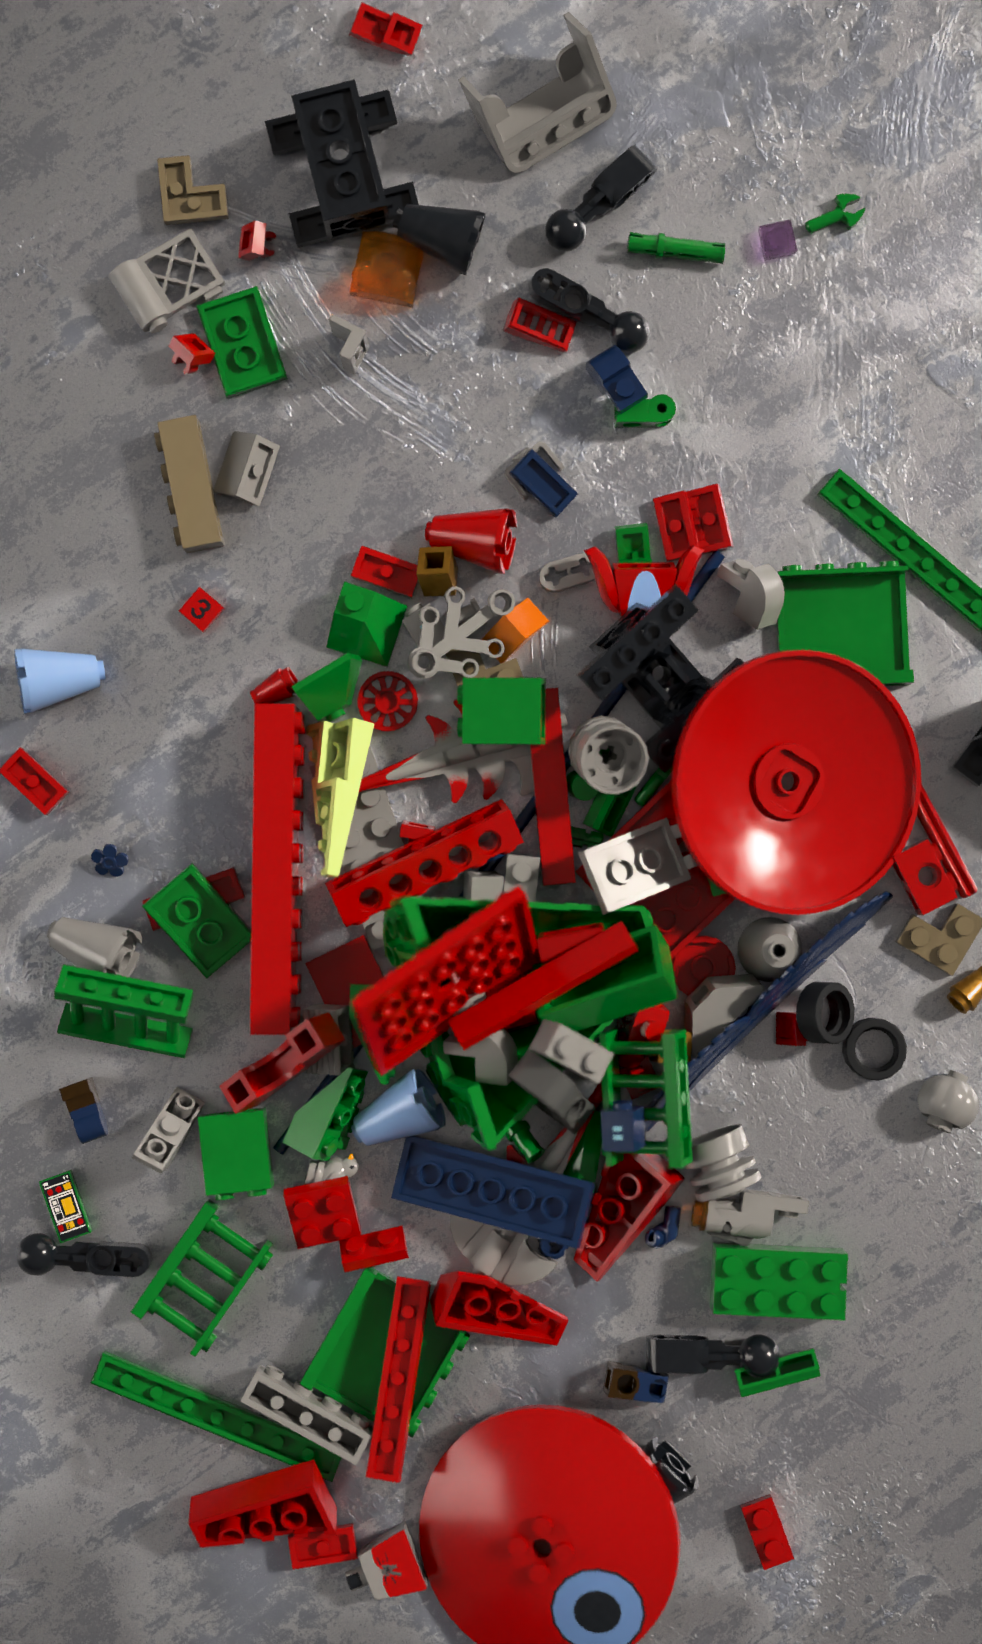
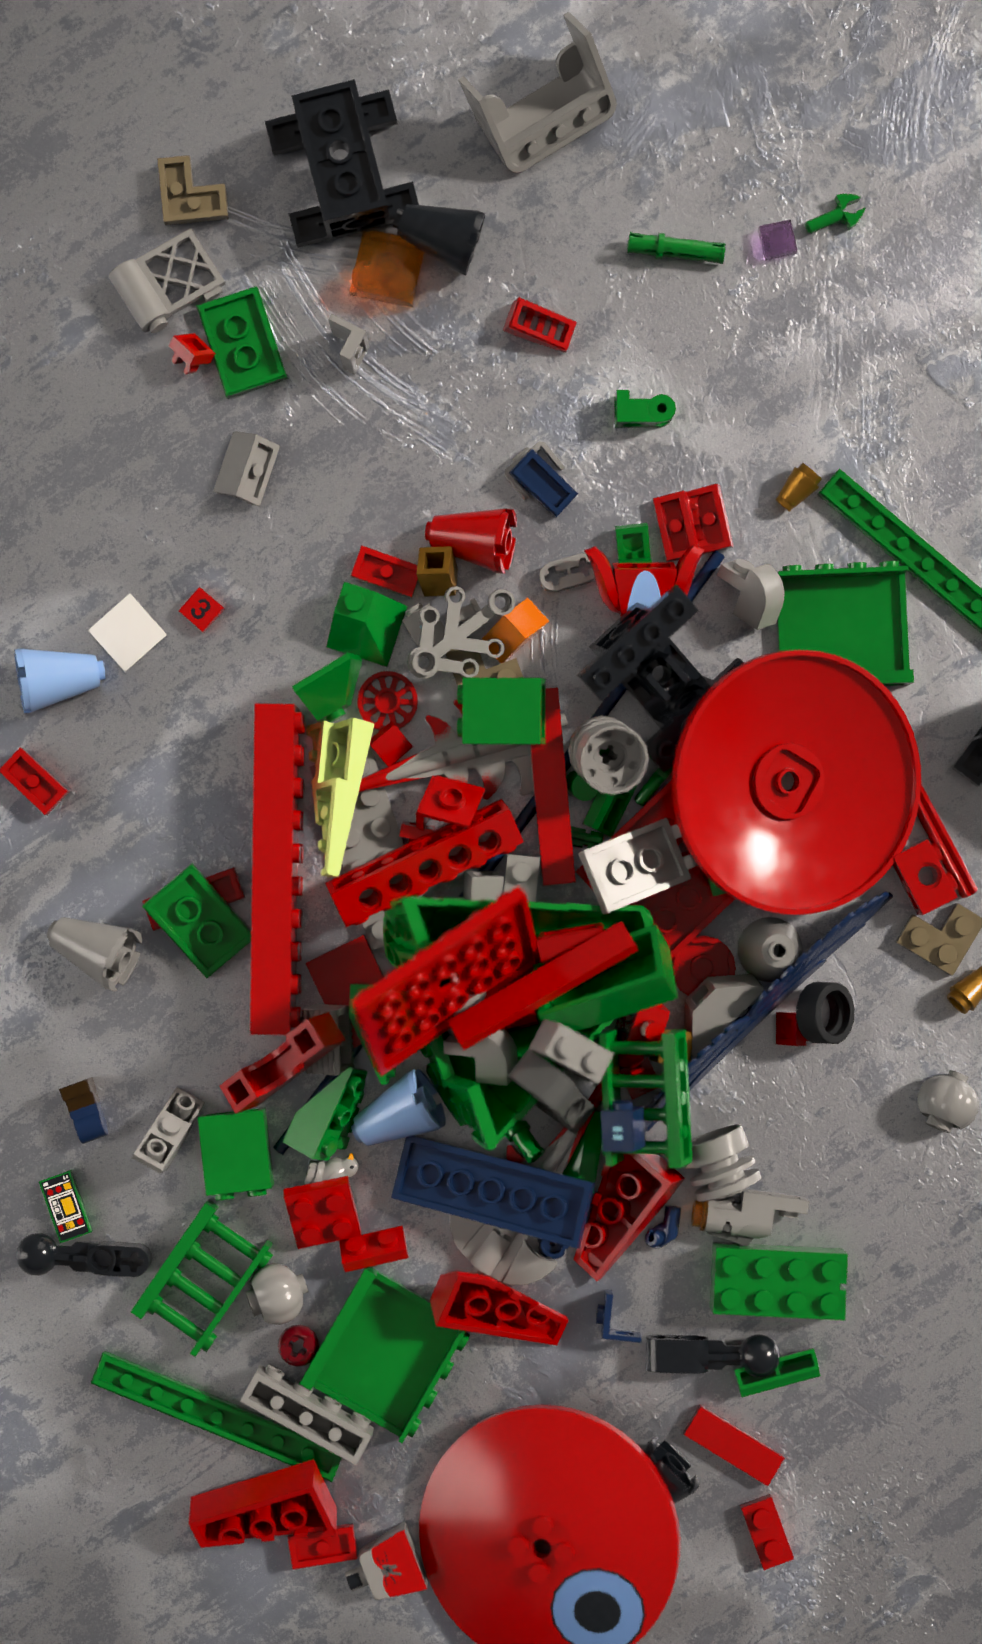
(109, 860): dark blue plant -> none
(127, 632): none -> white sticker
(128, 996): green fence -> none
(190, 484): dark tan brick -> none
(253, 240): red tile -> none
(275, 687): red cone -> none
(276, 1293): none -> light grey plant
(303, 1357): none -> dark red piece
(385, 30): red slope -> none
(390, 744): none -> red tile
(398, 1379): red plate -> none
(449, 802): none -> red piece
(603, 1317): none -> dark blue bracket
(612, 188): black beam -> none
(615, 378): dark blue brick -> none
(626, 330): black beam -> none
(634, 1383): leg -> none
(733, 1445): none -> red tile
(798, 487): none -> pearl gold cone
(896, 1060): black tyre -> none

